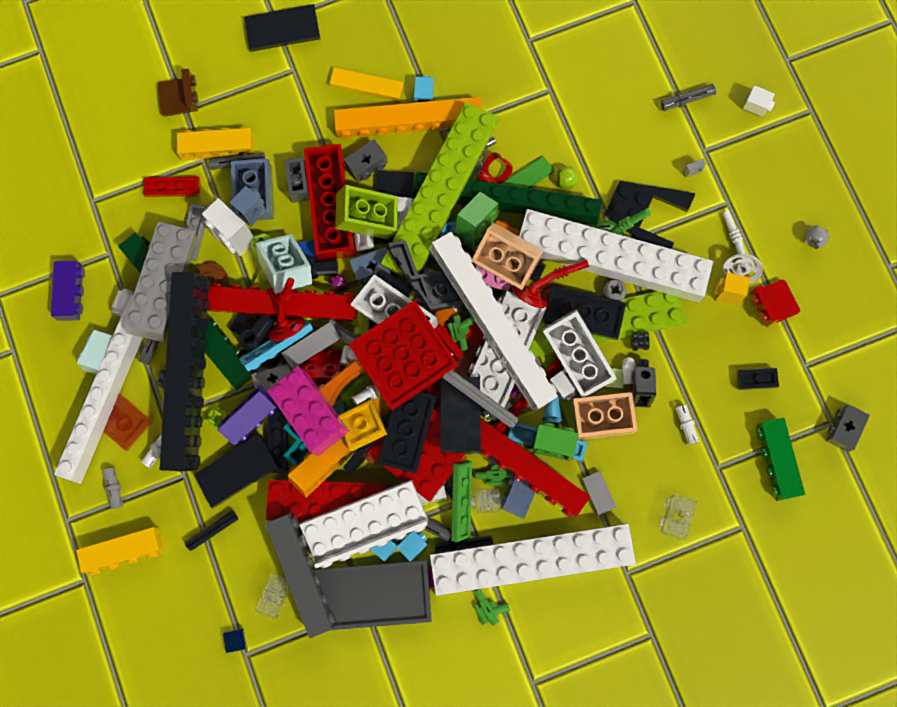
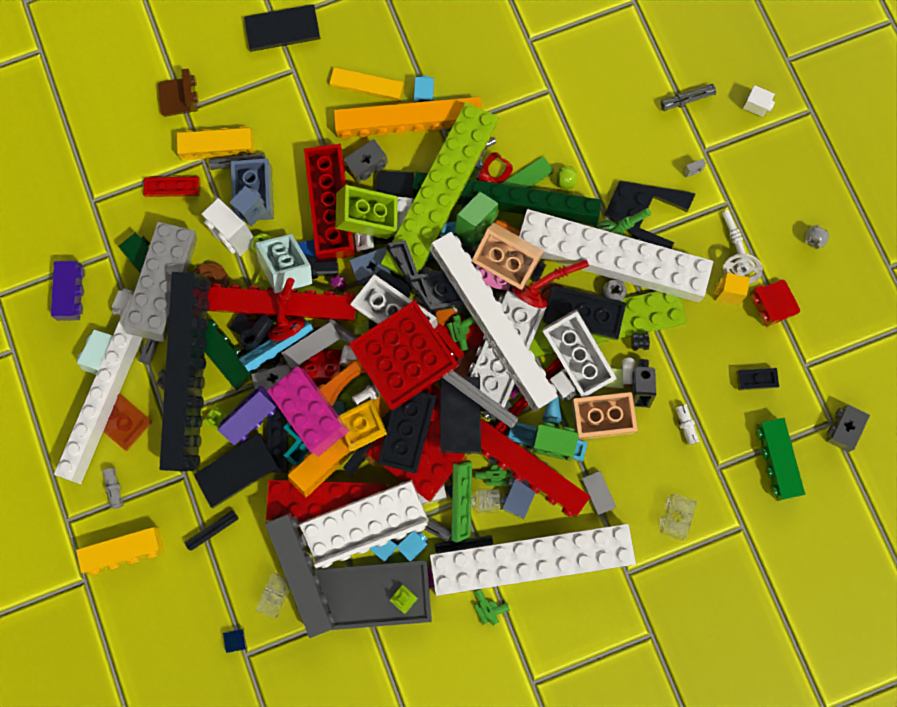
(153, 454): white pin -> none
(195, 222): light grey tile -> none
(297, 179): dark grey brick -> none
(404, 599): none -> lime tile

